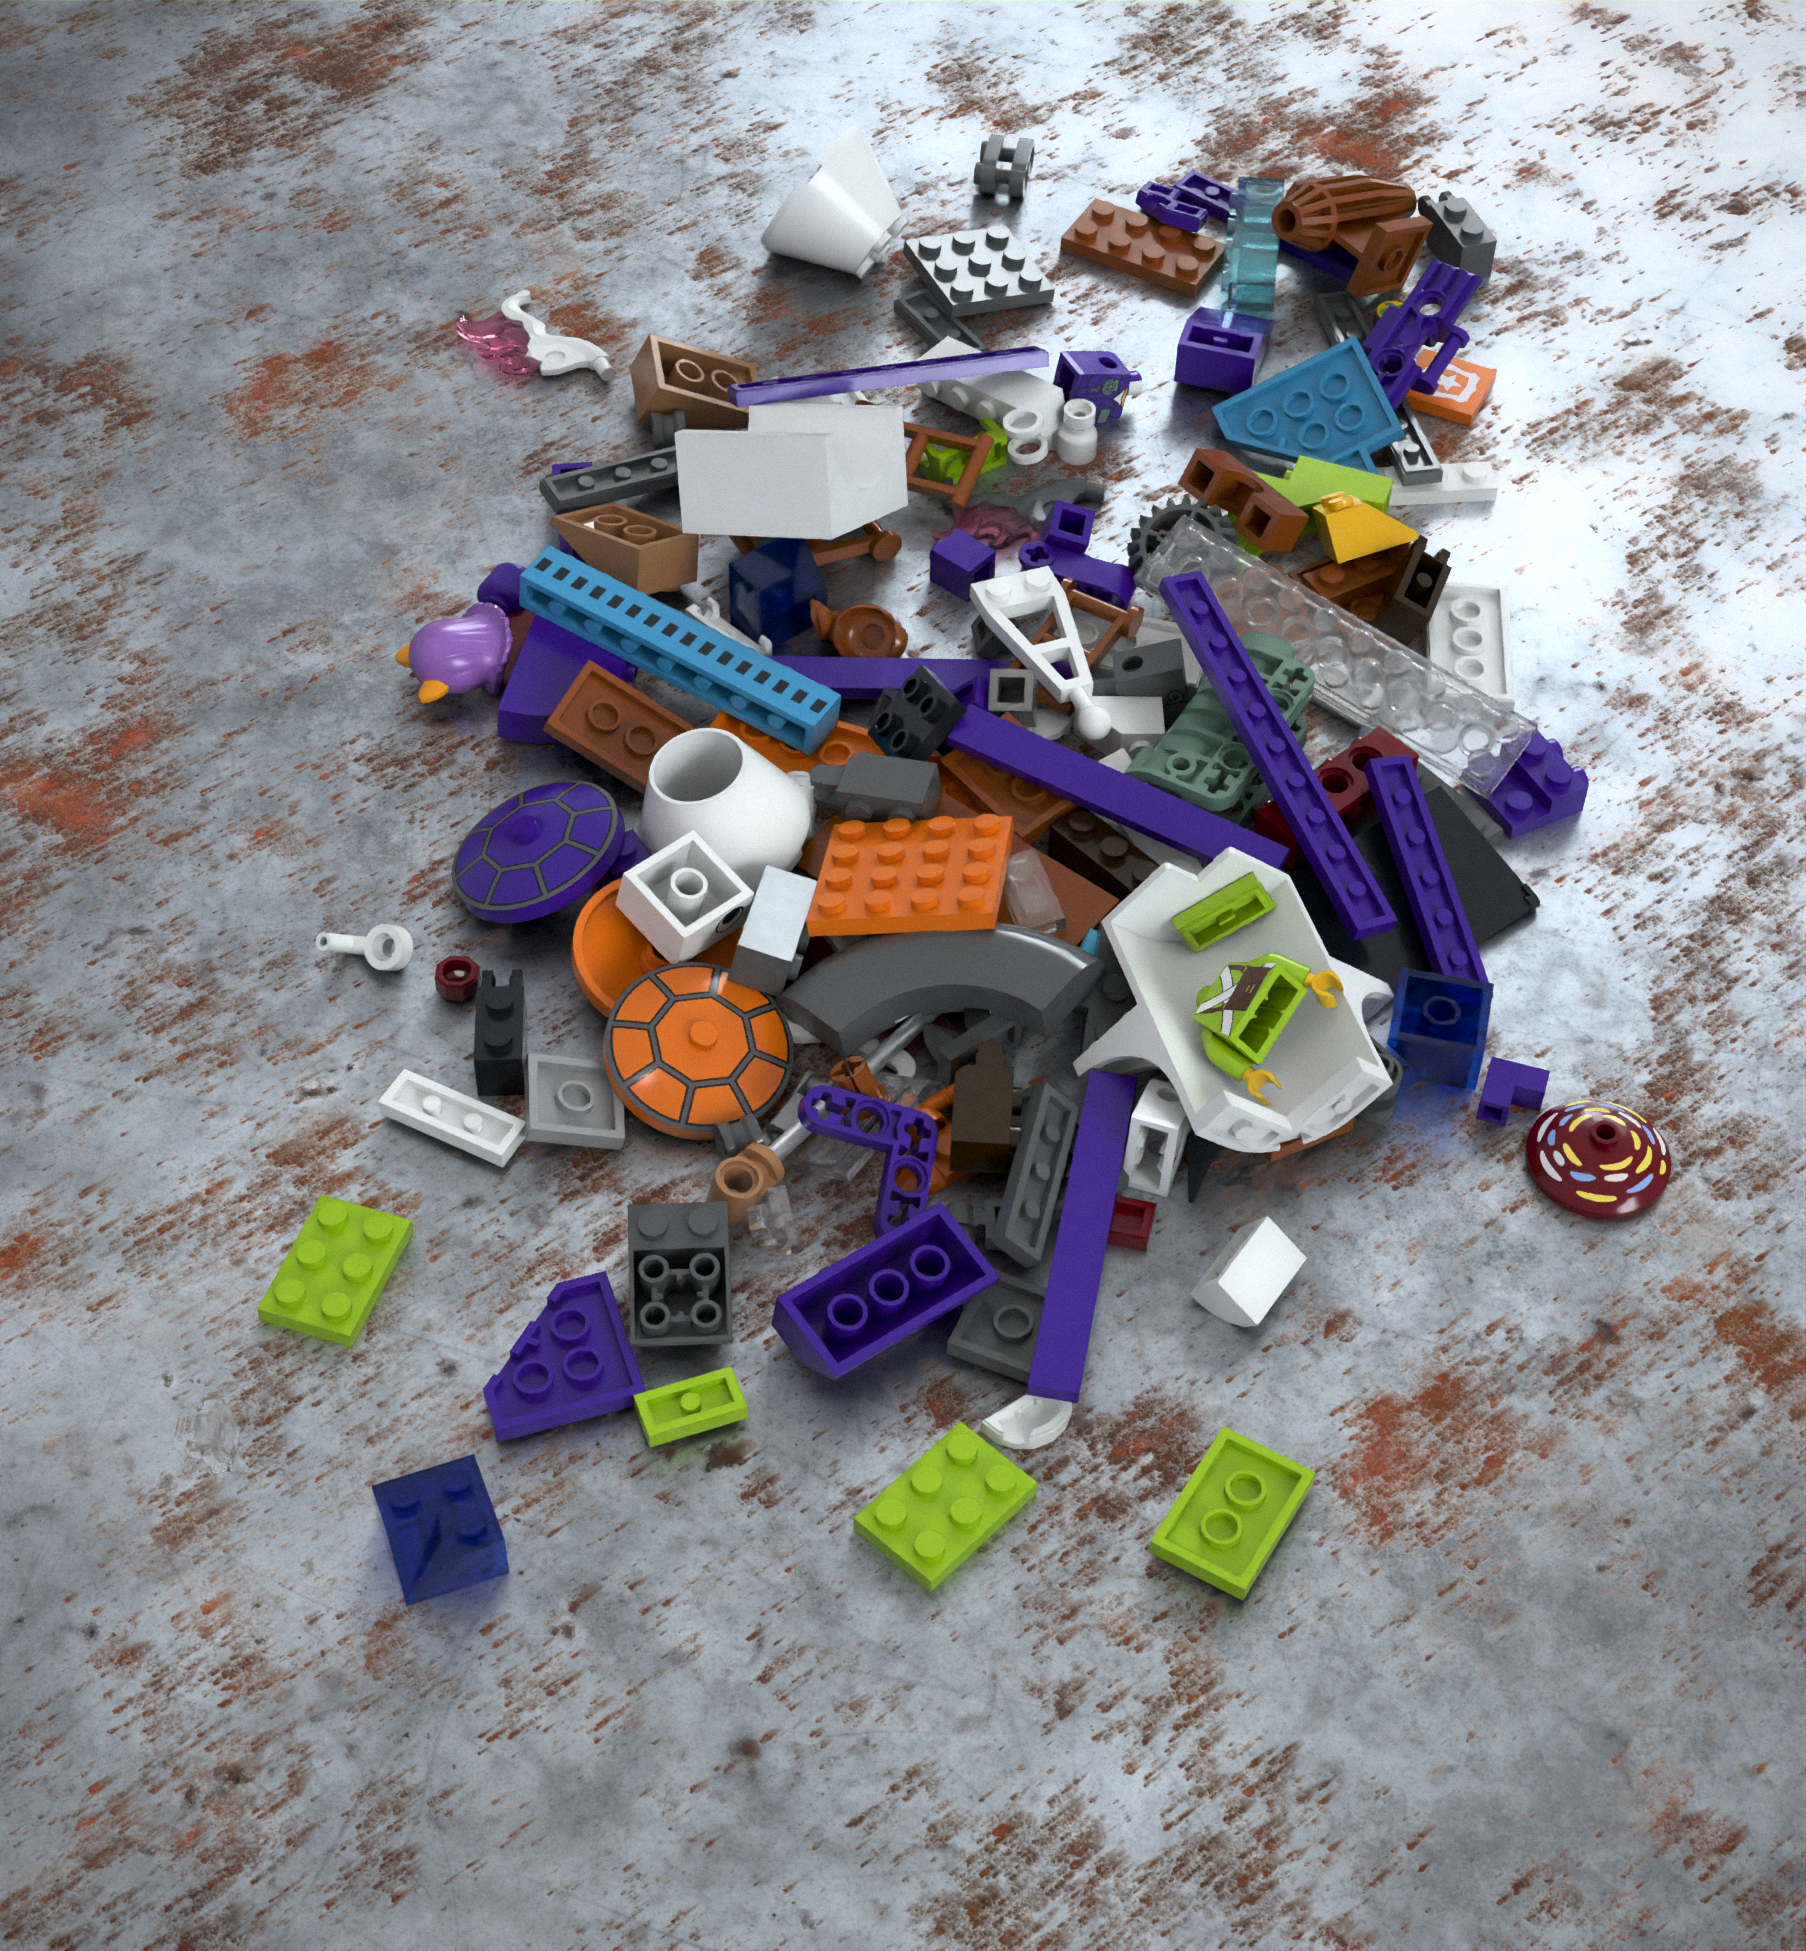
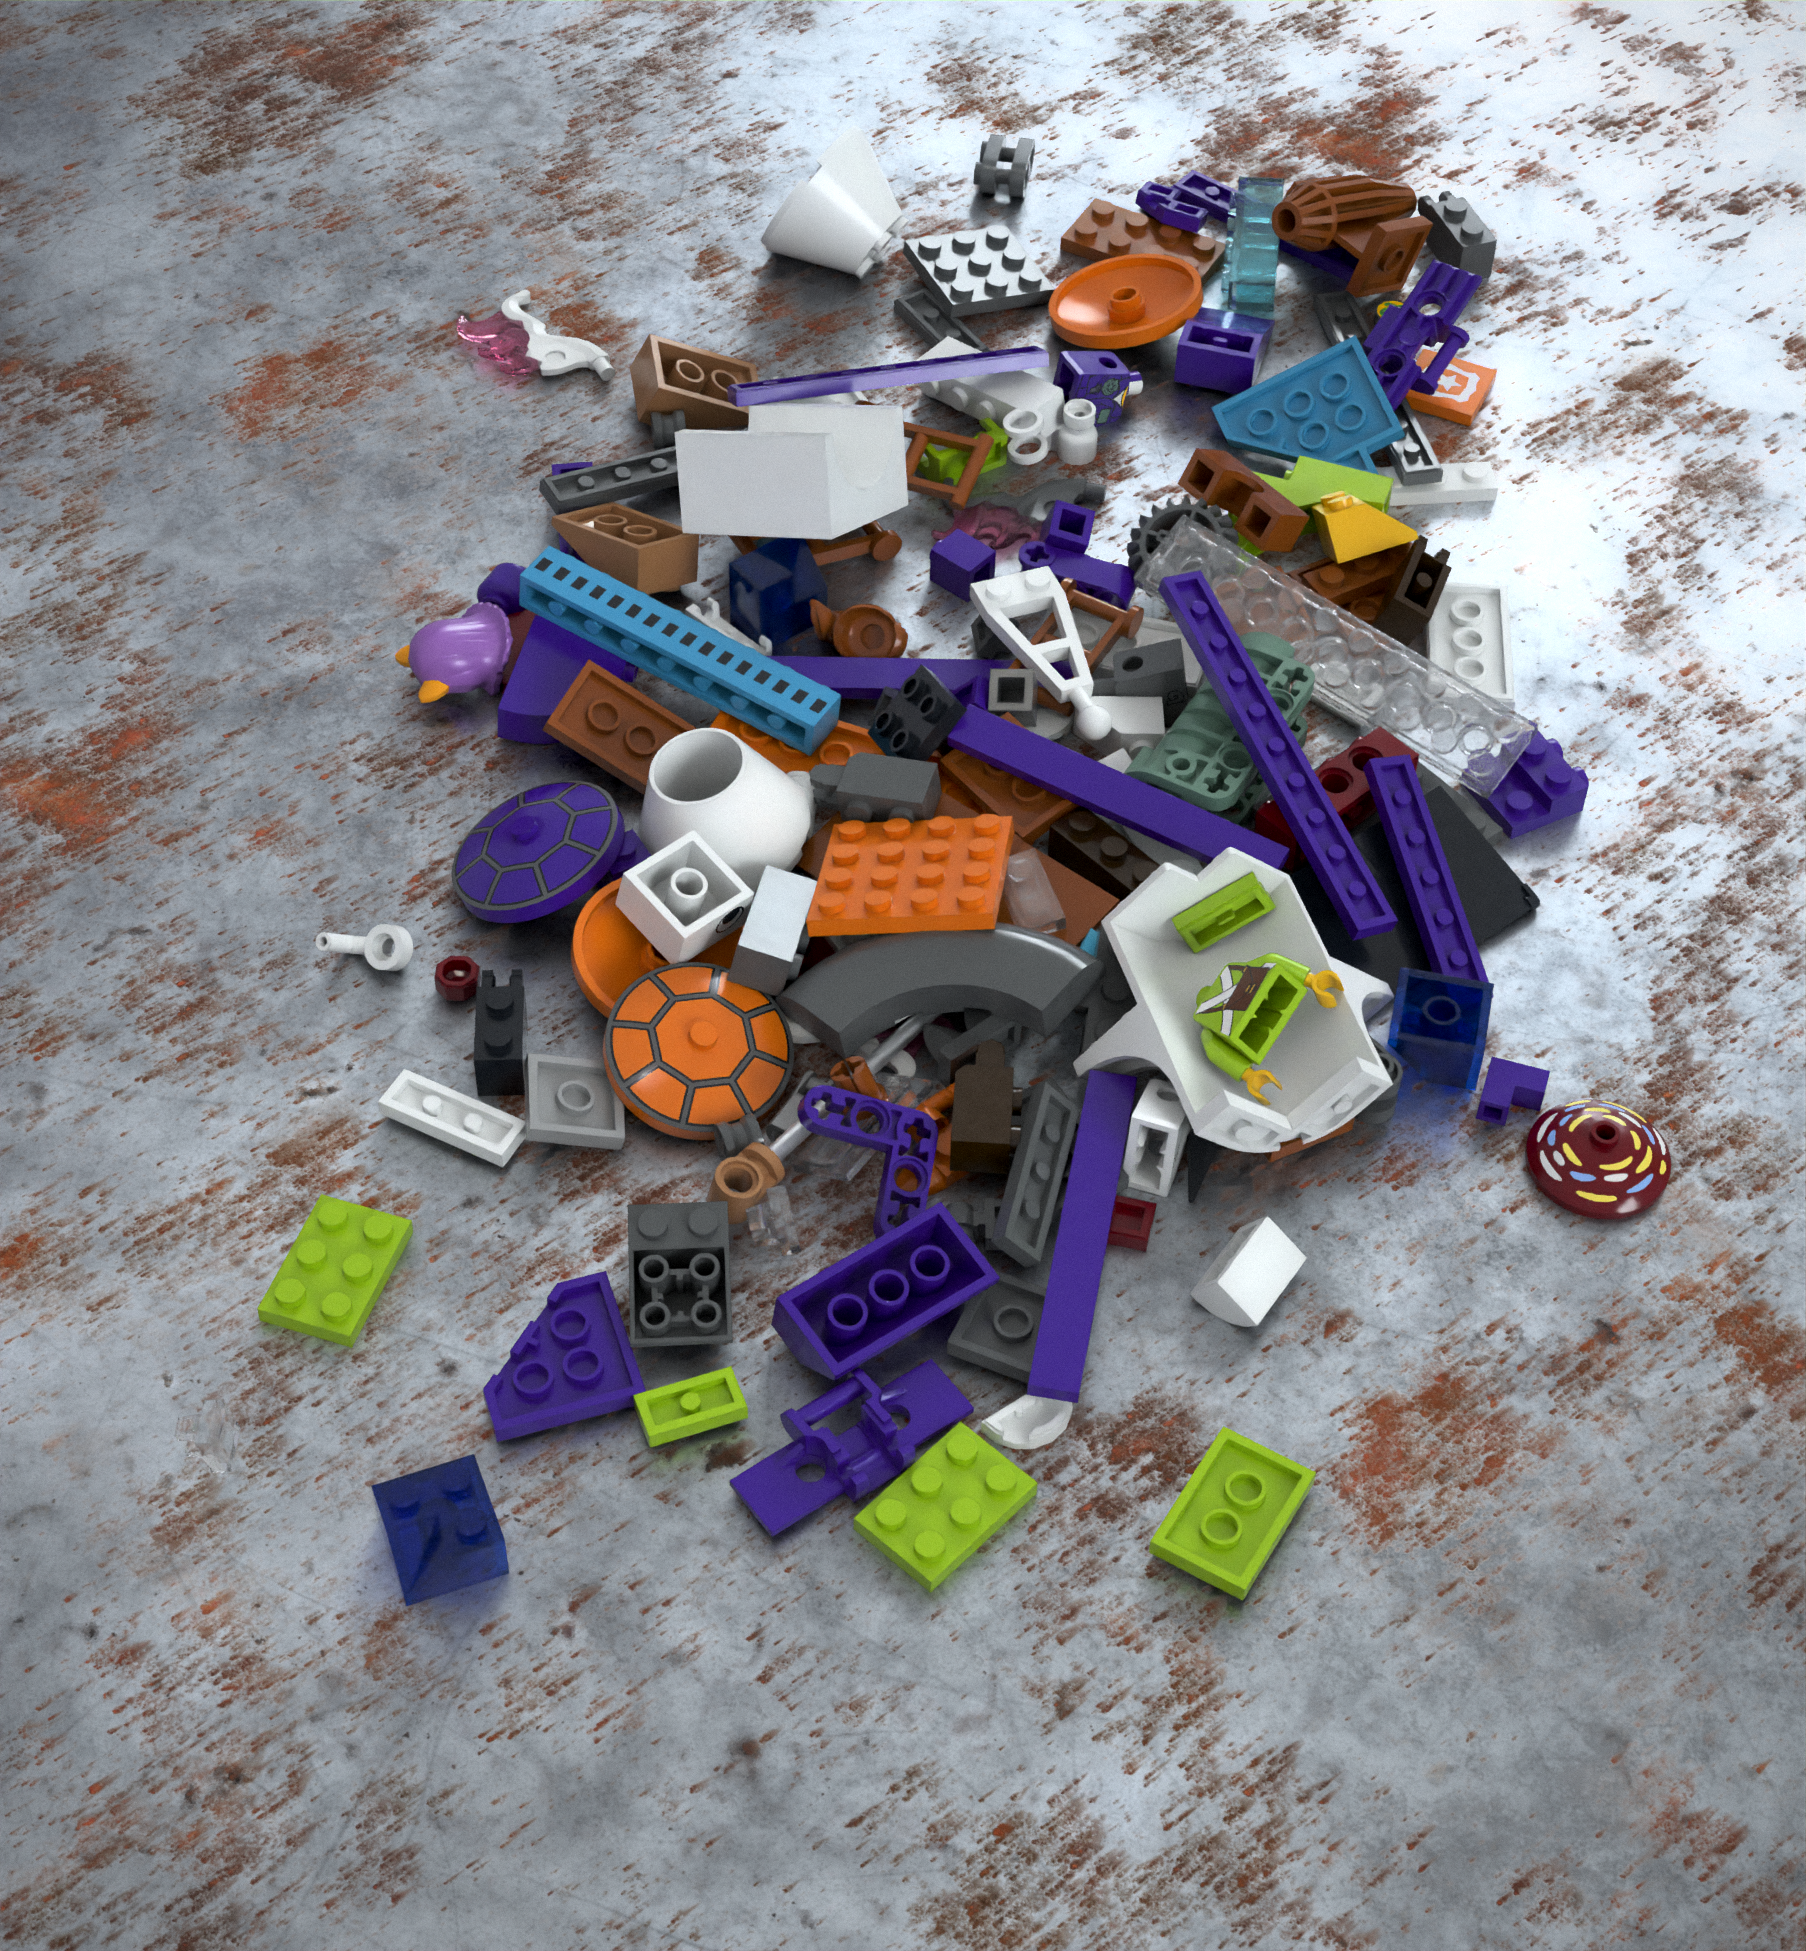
(860, 1456): none -> dark purple piece
(1125, 301): none -> orange dish

